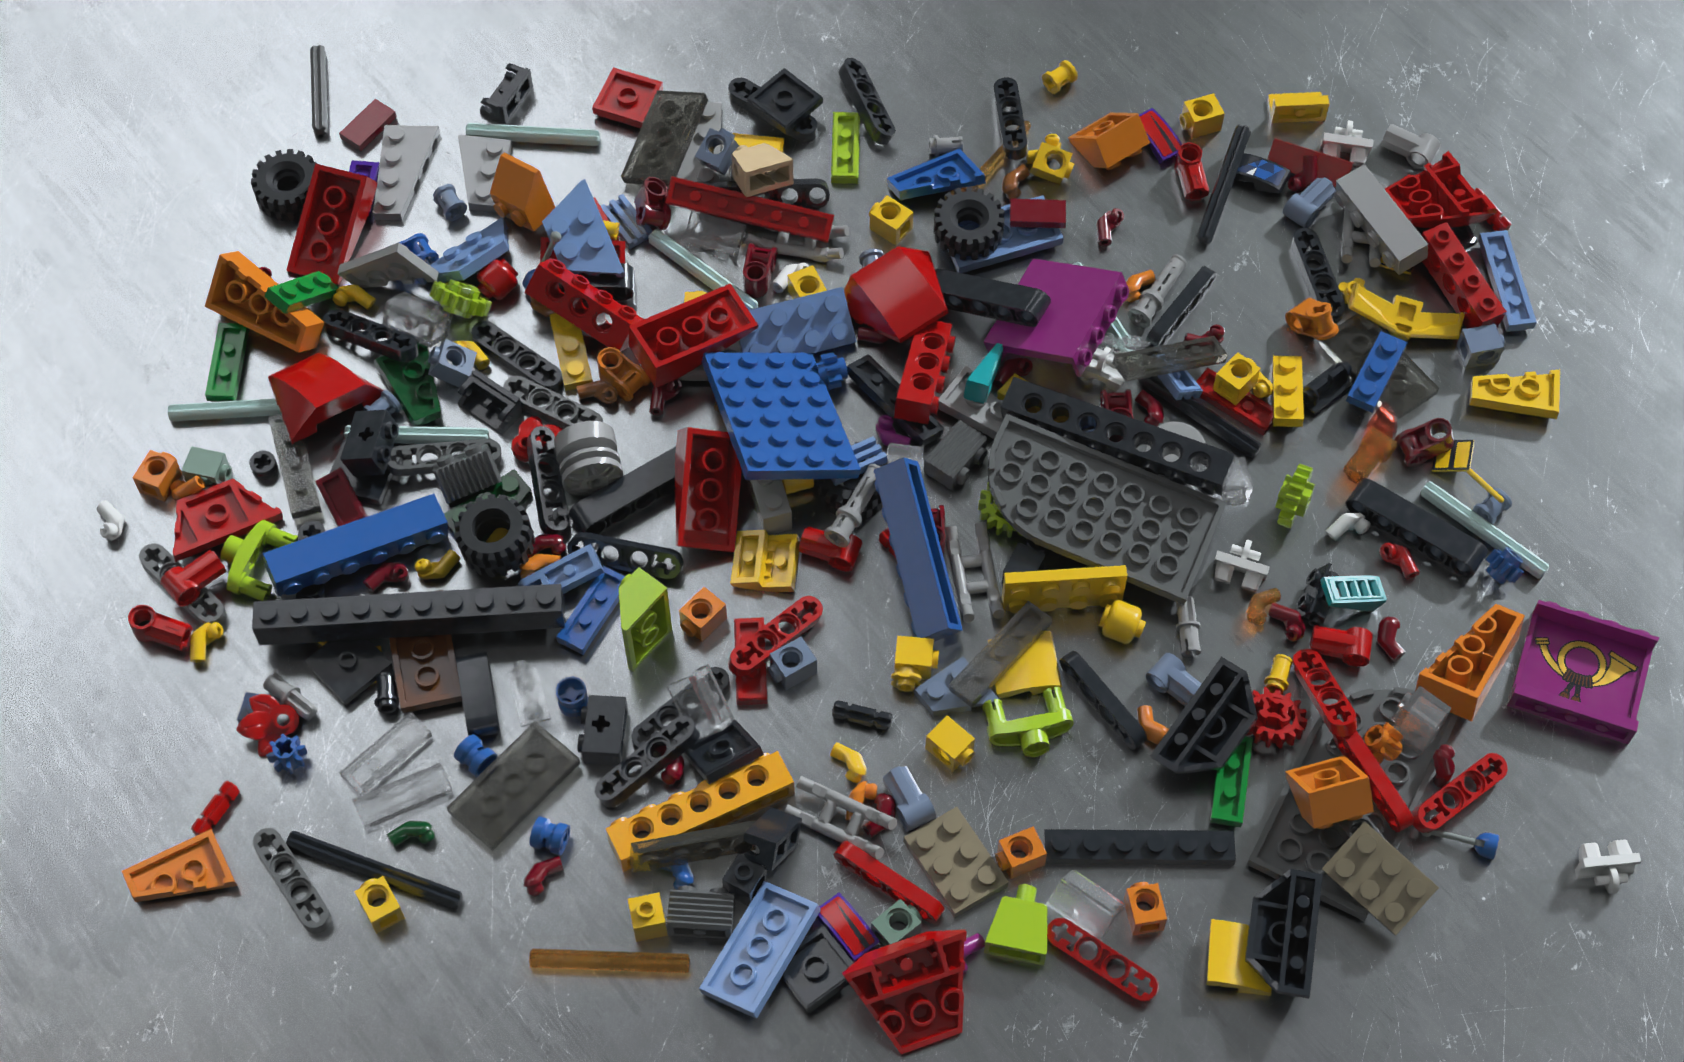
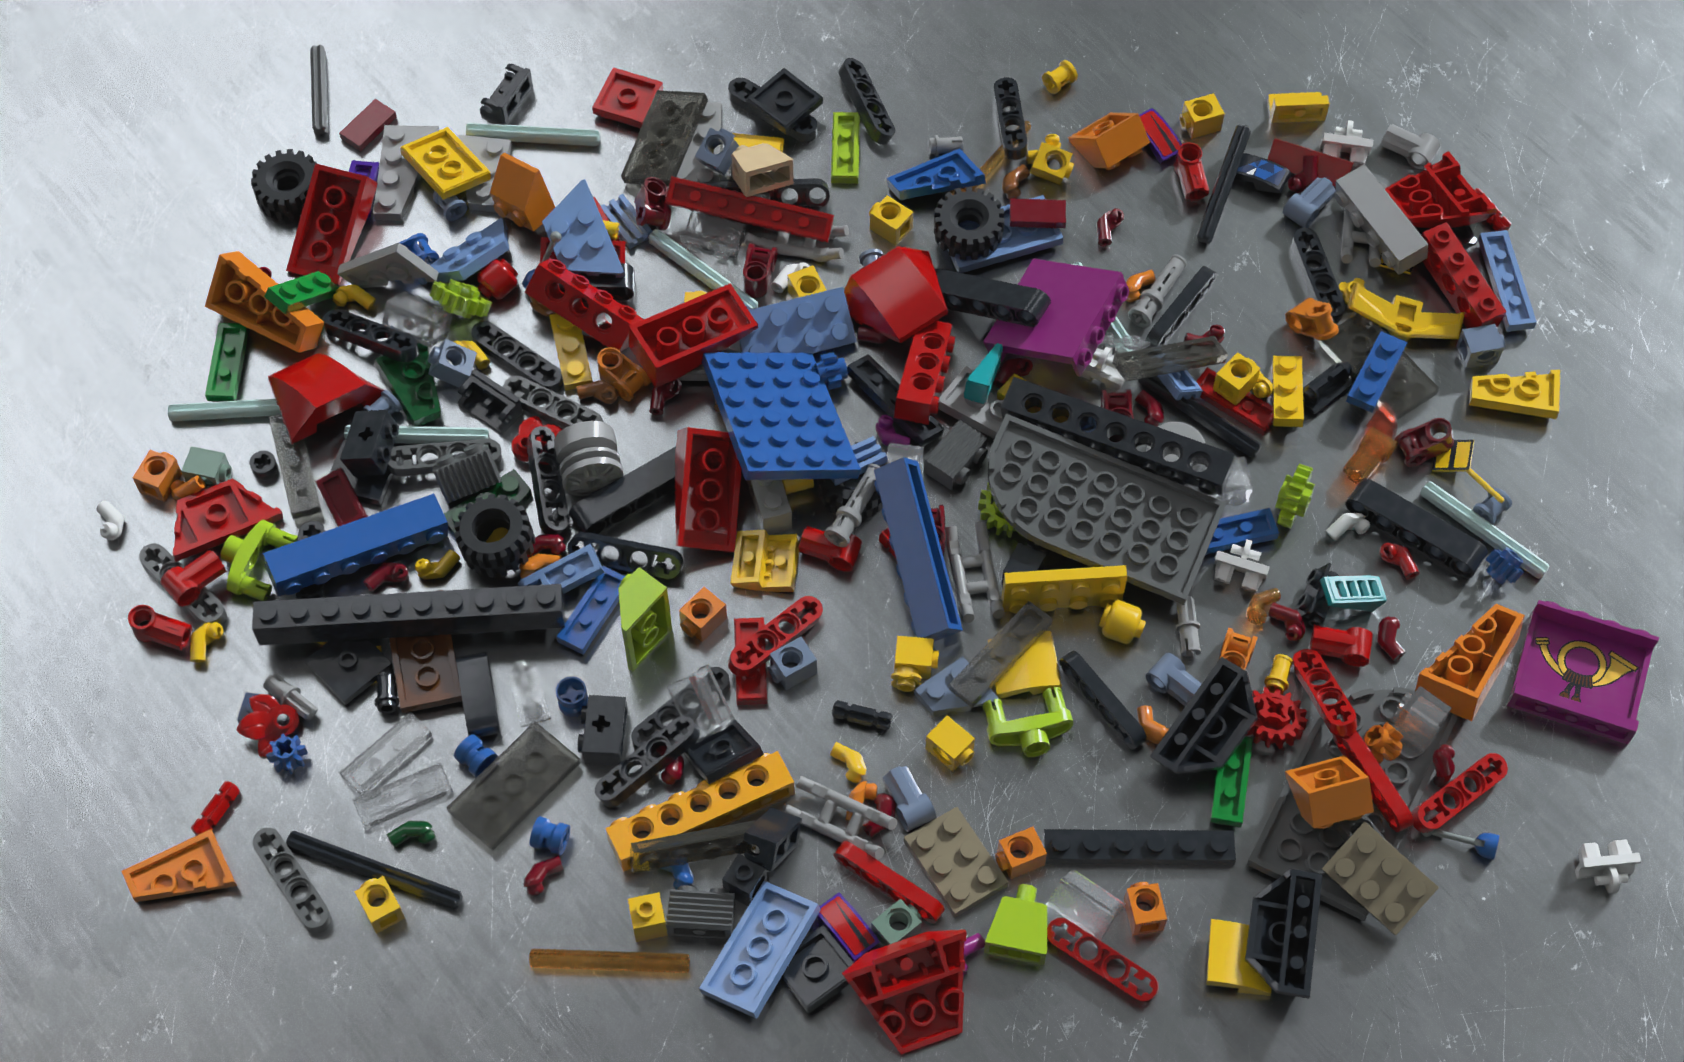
(445, 163): none -> yellow tile
(1236, 529): none -> blue plate
(1238, 648): none -> orange piece

